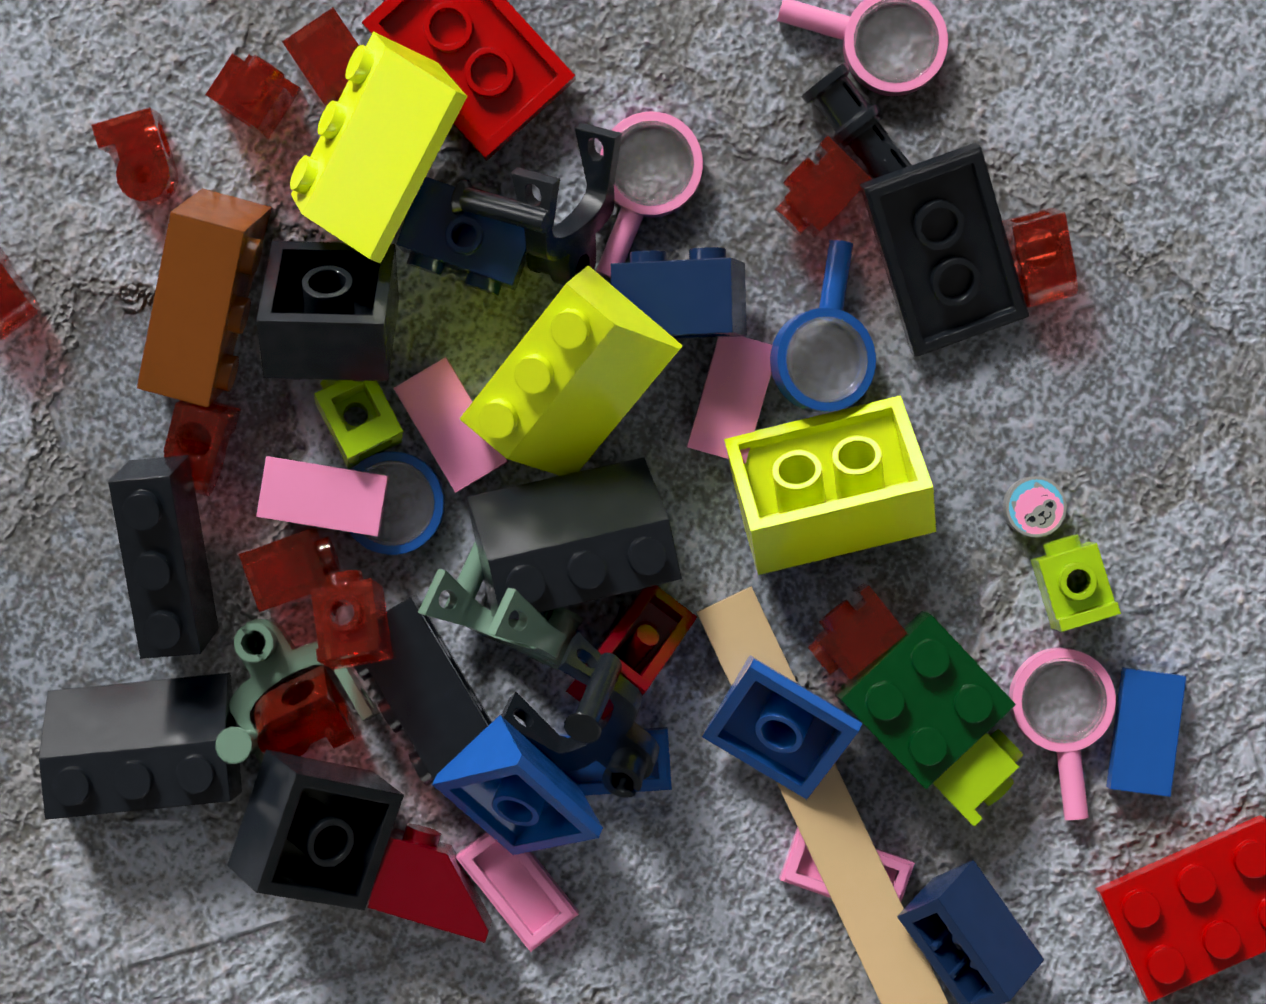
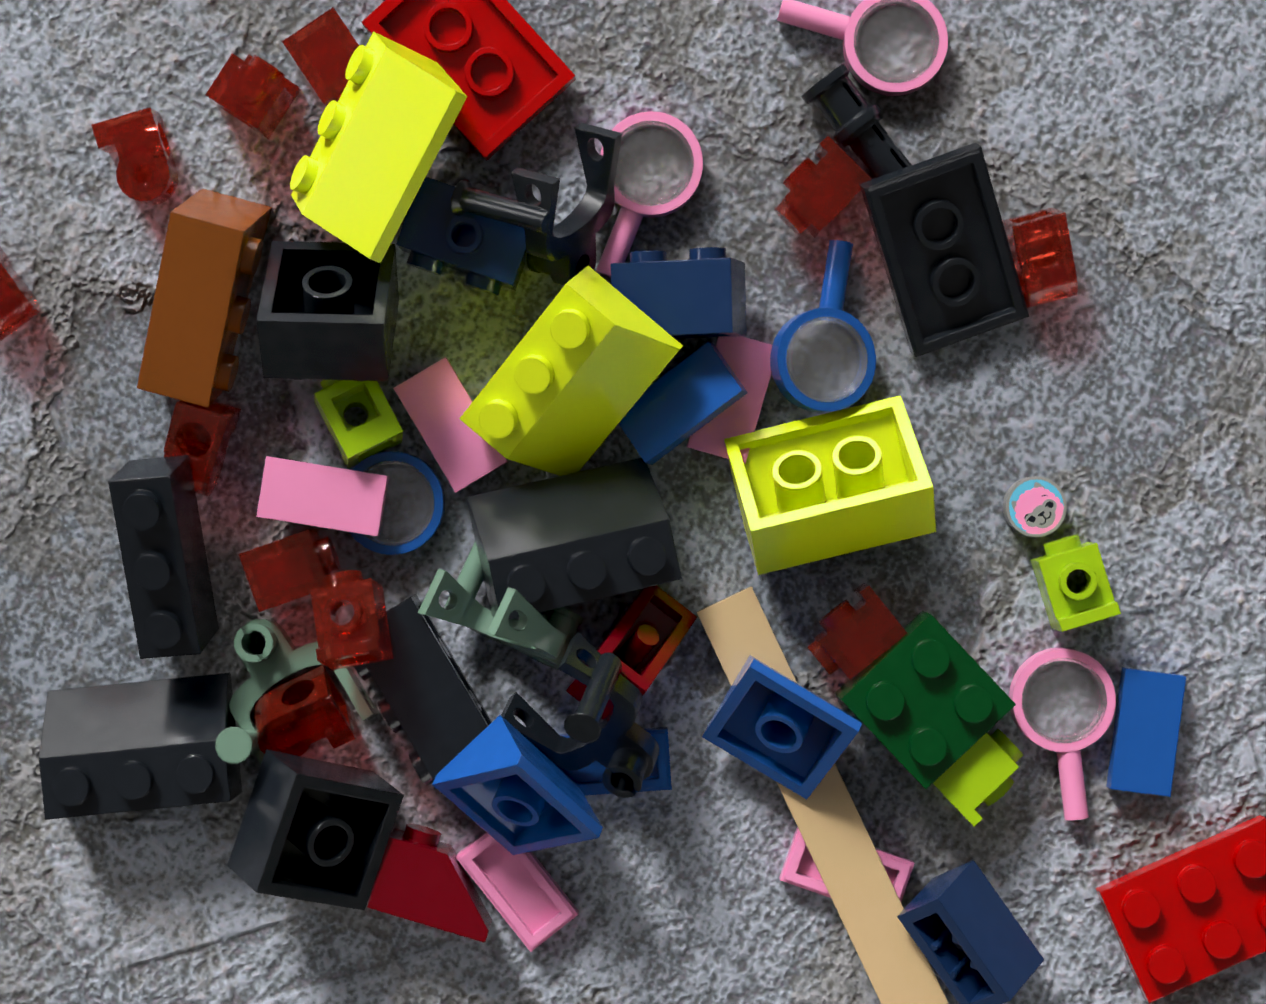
(681, 403): none -> blue tile

